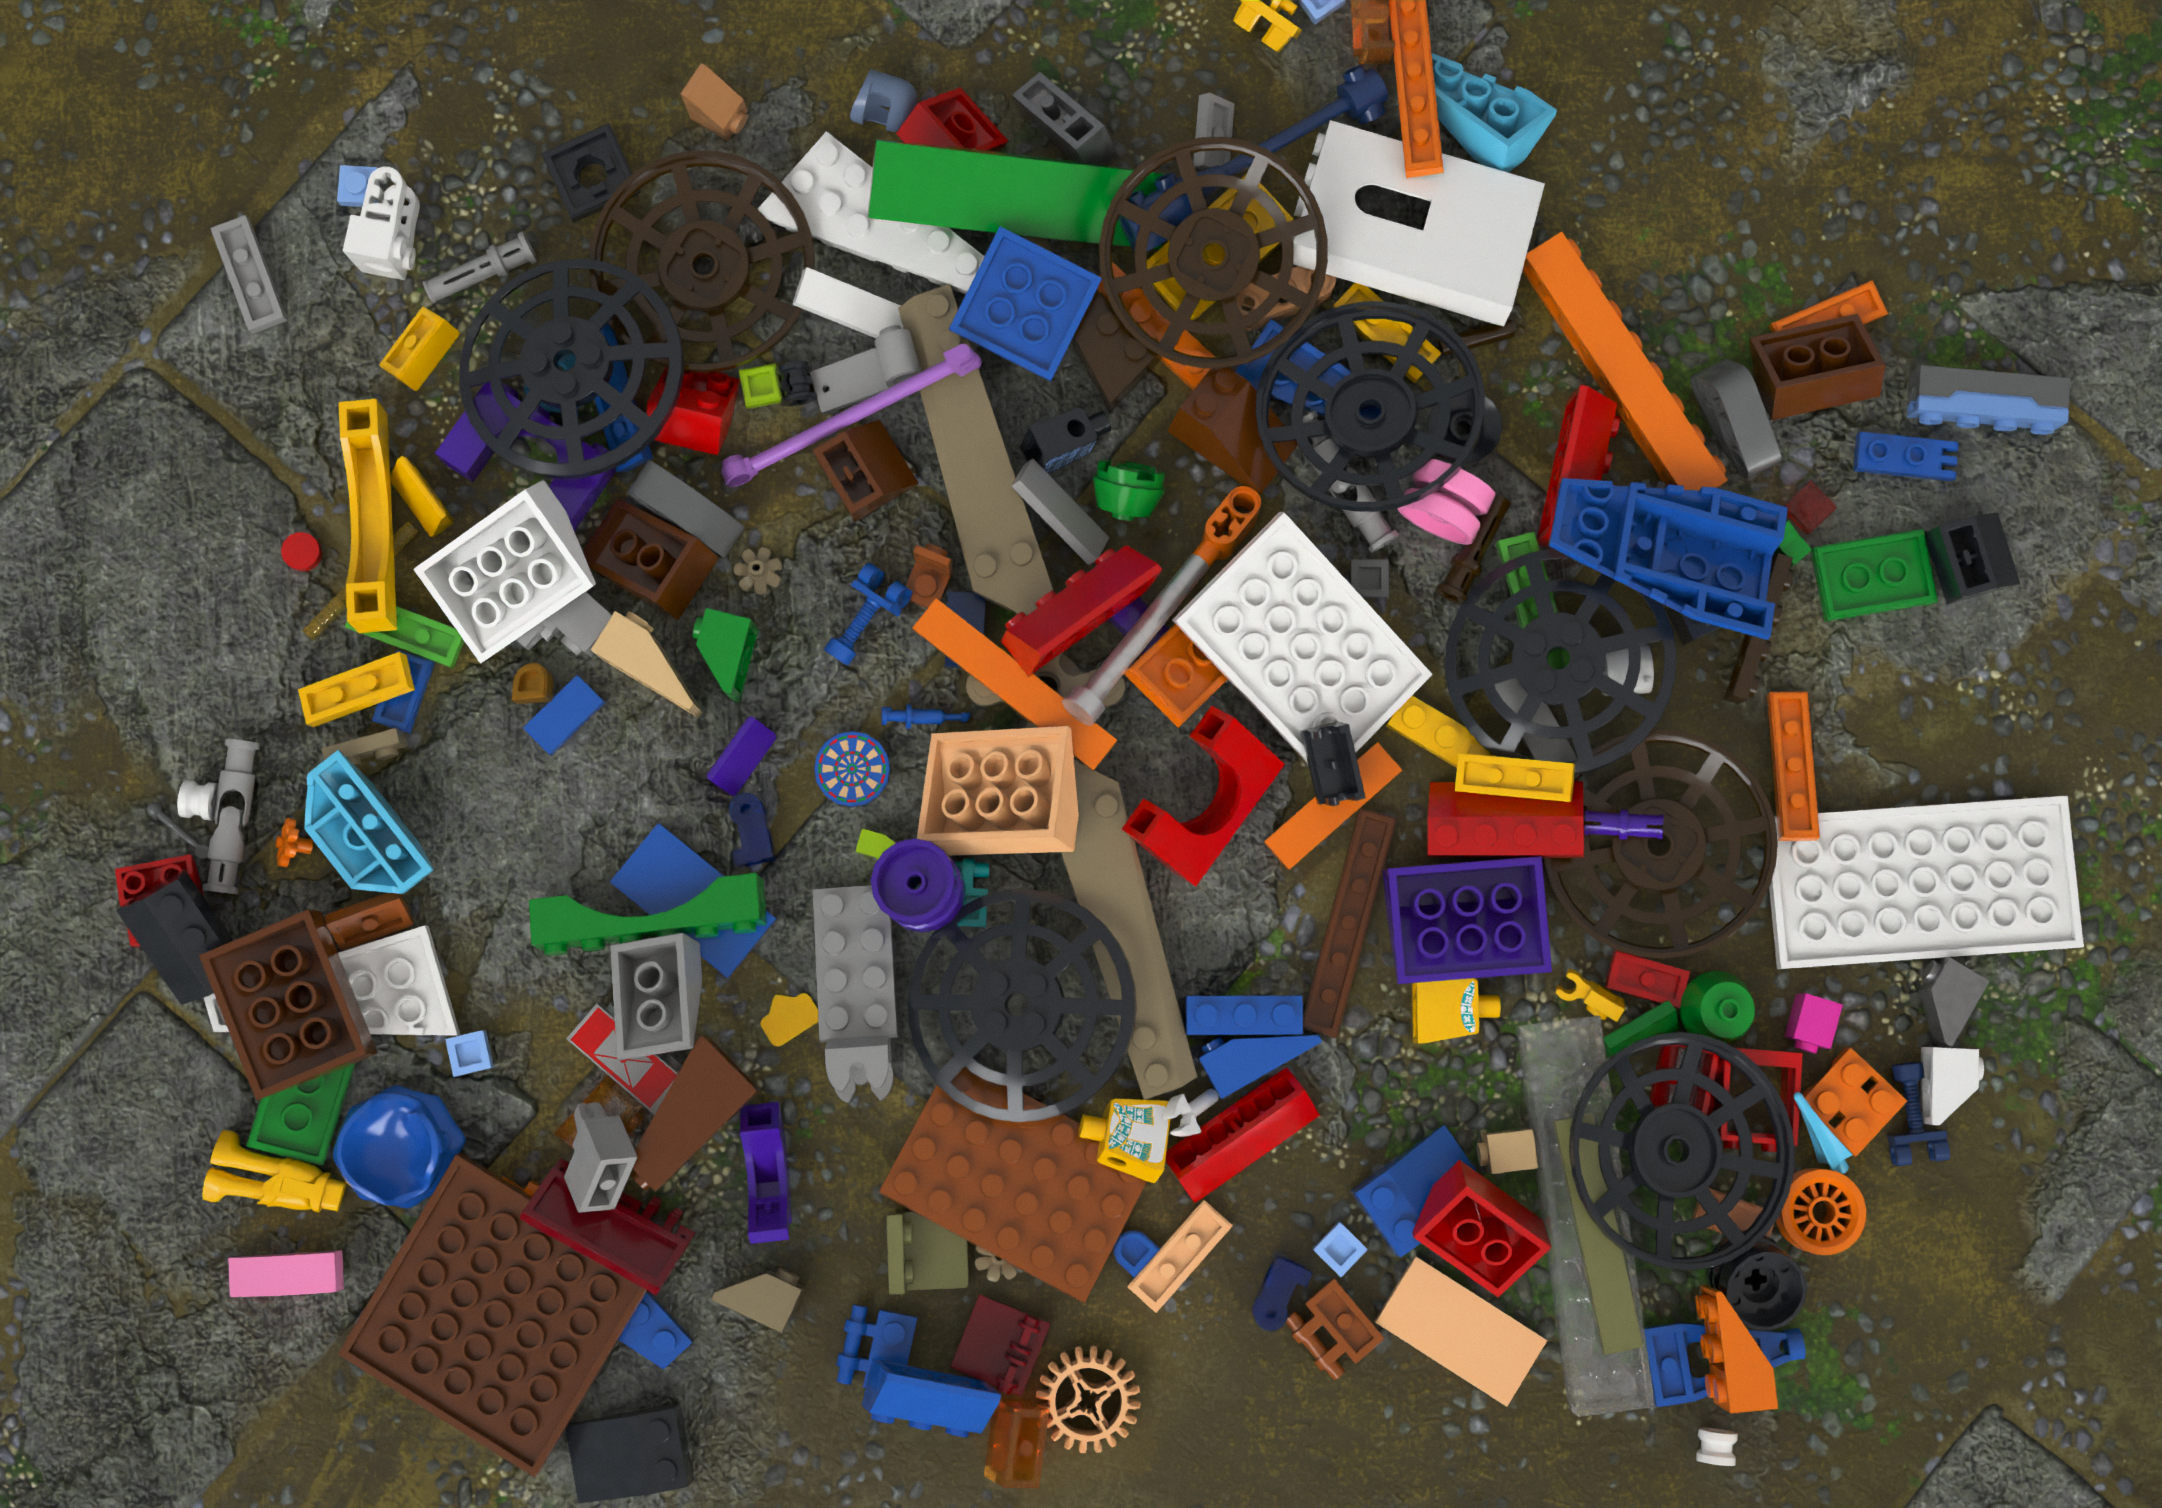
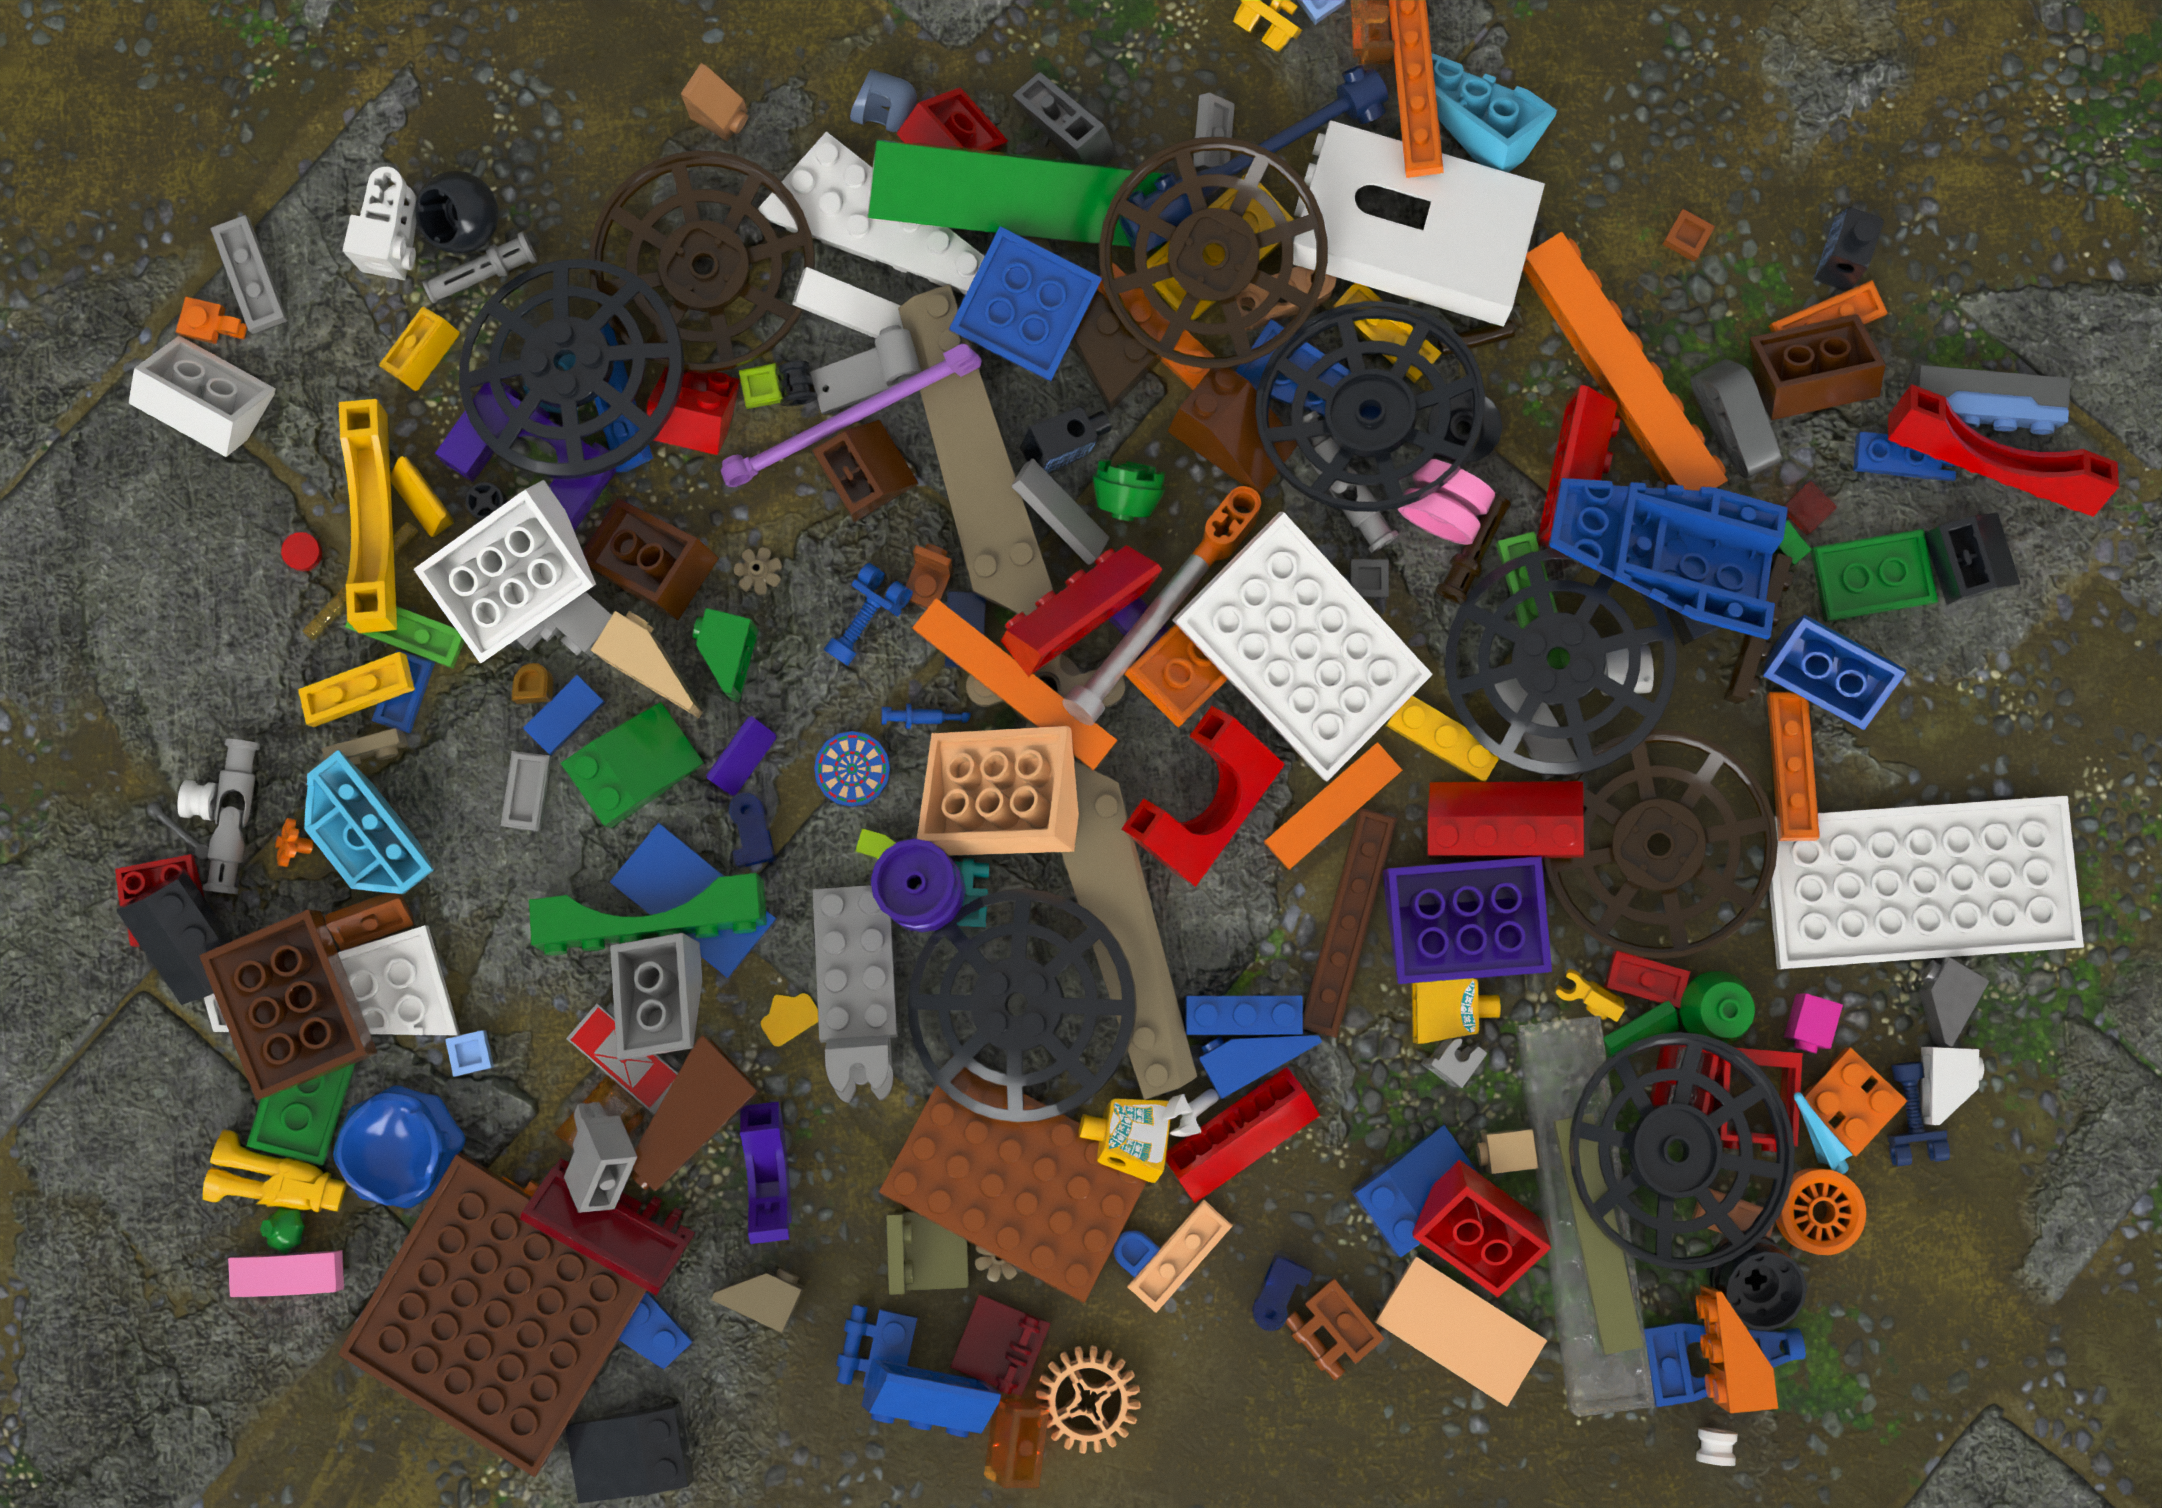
(200, 395): none -> white slope
(206, 321): none -> orange plate
(283, 1229): none -> green piece
(353, 185): light blue plate -> none
(457, 212): none -> black wheel
(481, 497): none -> black wheel
(526, 791): none -> light grey tile
(570, 158): black piece -> none
(632, 764): none -> green slope
(685, 508): dark grey beam -> none
(1333, 763): black hinge -> none
(1339, 1249): light blue plate -> none
(1454, 1065): none -> light grey hinge
(1515, 777): yellow plate -> none
(1623, 824): dark purple pin -> none
(1688, 235): none -> dark orange plate
(1832, 671): none -> blue slope
(1849, 242): none -> black torso
(2069, 478): none -> red arch

